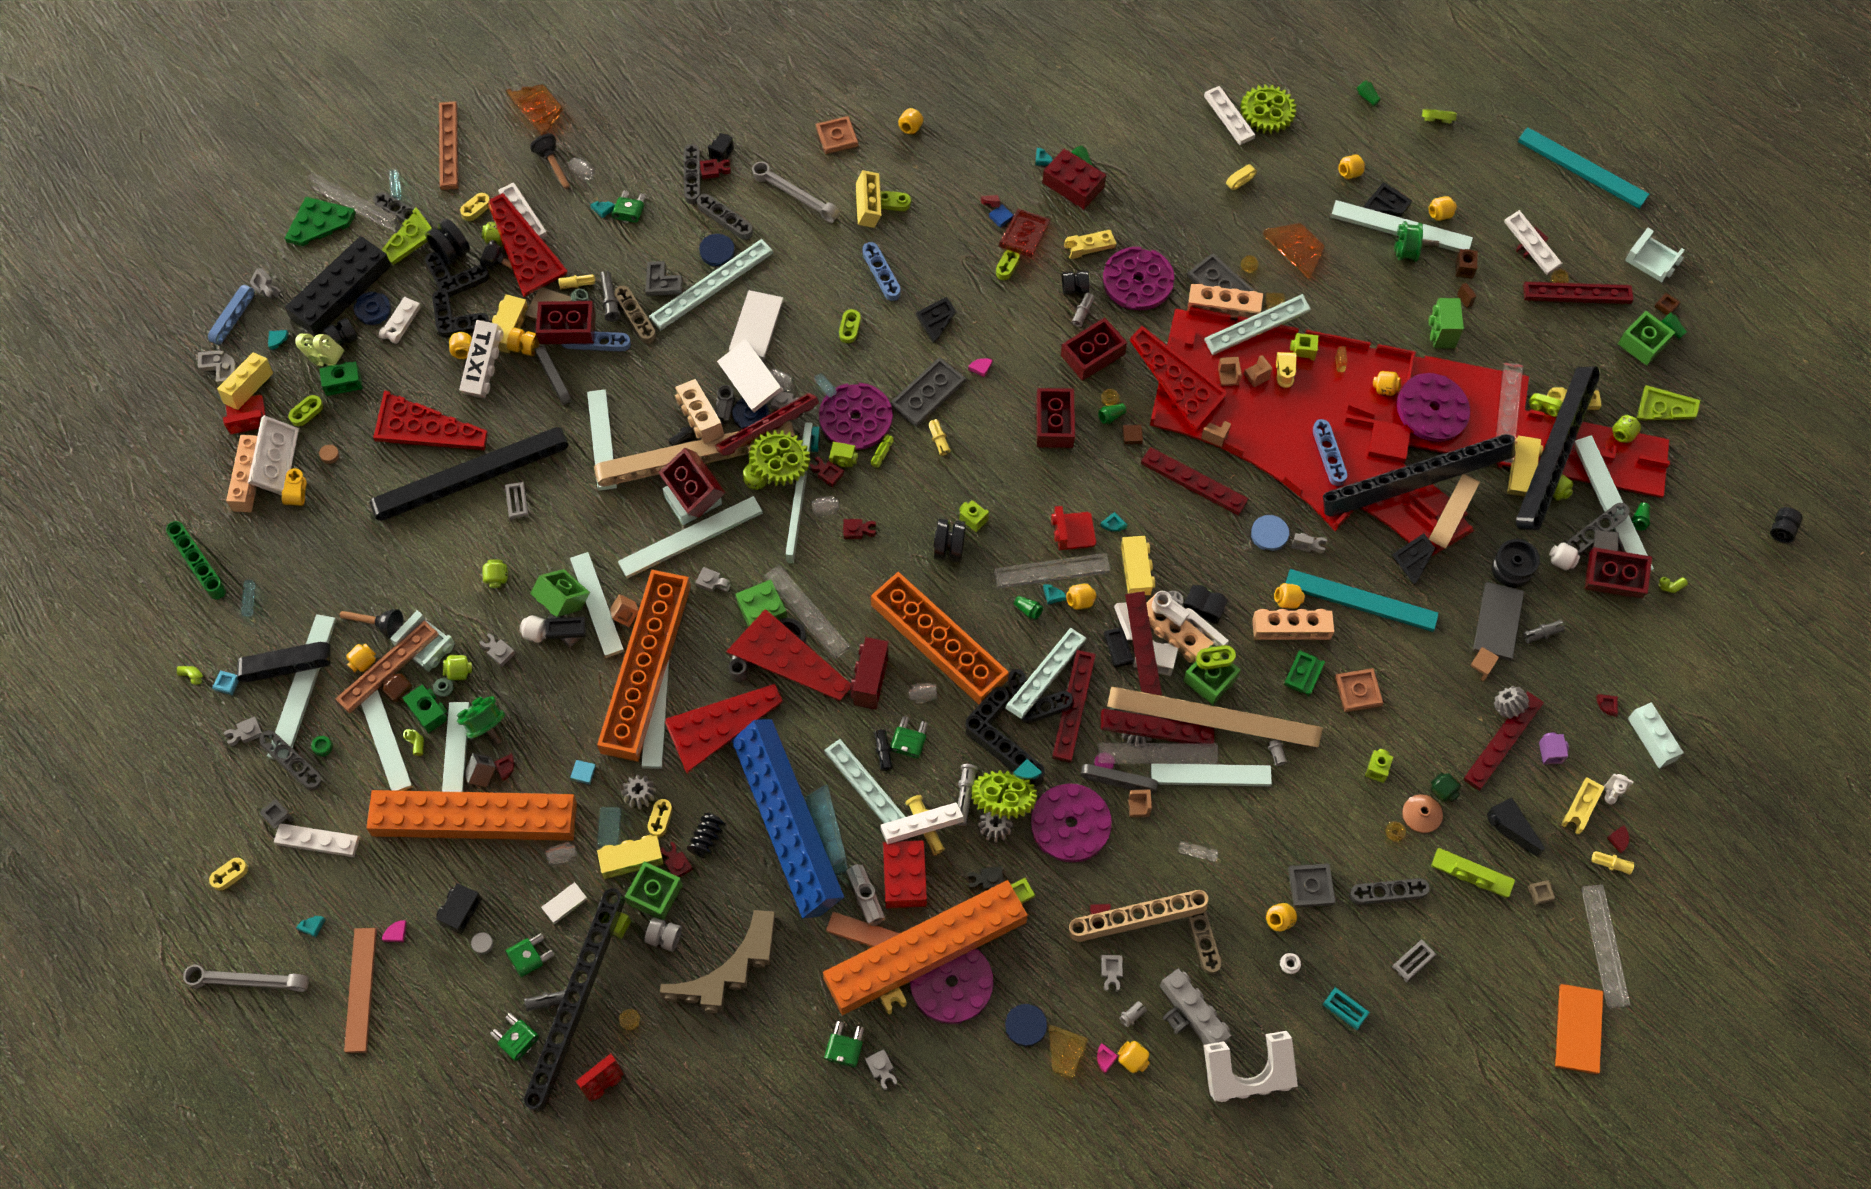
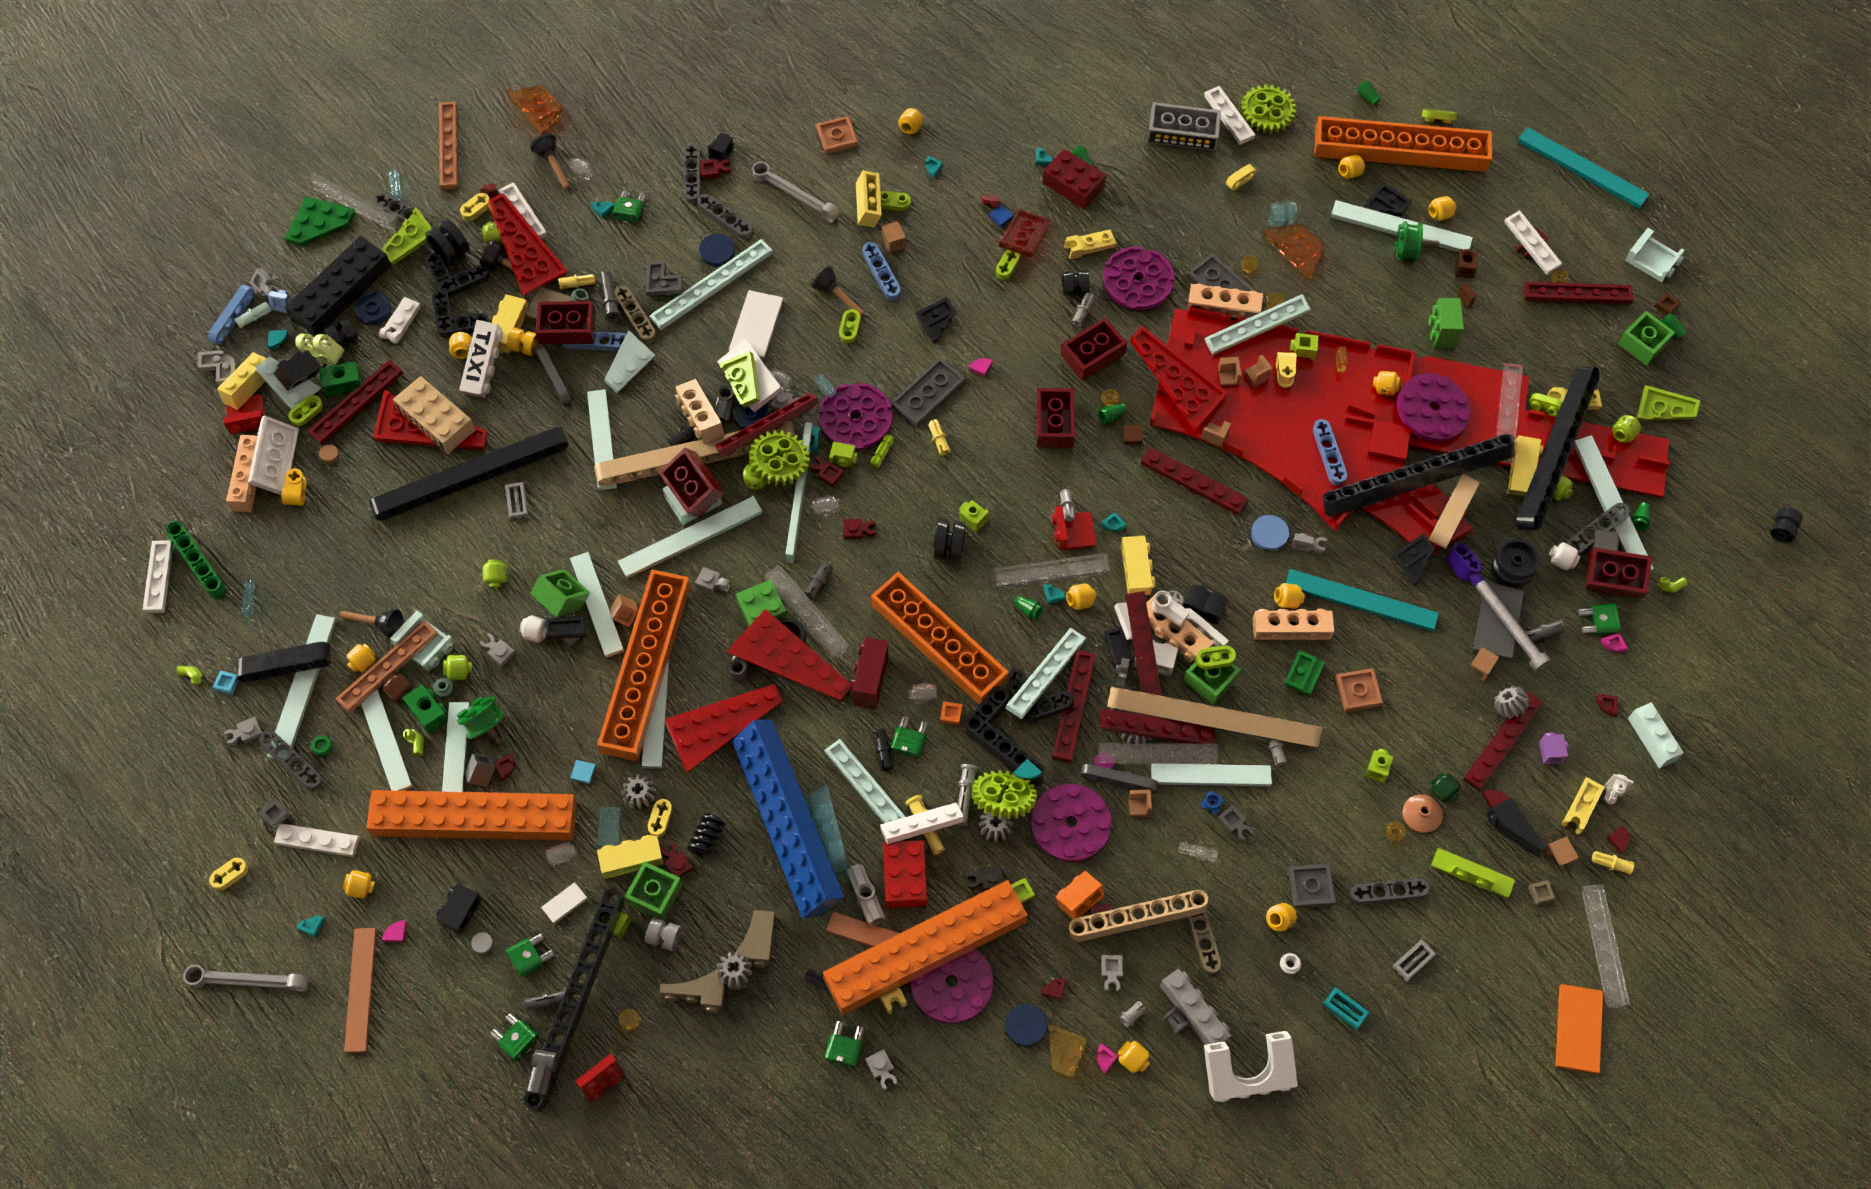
(158, 576): none -> white plate
(253, 314): none -> light aqua axle
(278, 300): none -> light blue tile
(292, 397): none -> light aqua wing
(297, 370): none -> black brick
(355, 402): none -> dark red plate
(358, 884): none -> yellow head
(434, 414): none -> tan brick
(490, 190): none -> dark red tile
(543, 1066): none -> dark grey piece
(628, 362): none -> light aqua wing
(735, 962): none -> light grey gear
(742, 376): none -> lime wing
(818, 580): none -> dark grey pin
(818, 979): none -> black axle
(826, 281): none -> black piece
(893, 236): none -> medium nougat panel
(933, 166): none -> teal tile
(951, 713): none -> orange plate
(1054, 989): none -> dark red tile
(1067, 504): none -> light grey axle
(1080, 895): none -> orange brick
(1121, 672): none -> dark grey plate
(1184, 126): none -> light grey brick
(1218, 801): none -> blue plate
(1234, 821): none -> dark grey plate
(1281, 214): none -> clear light blue wheel
(1403, 143): none -> orange brick
(1467, 568): none -> piece
(1494, 797): none -> dark red tile
(1562, 851): none -> medium nougat panel
(1604, 618): none -> green piece
(1615, 643): none -> dark pink tile

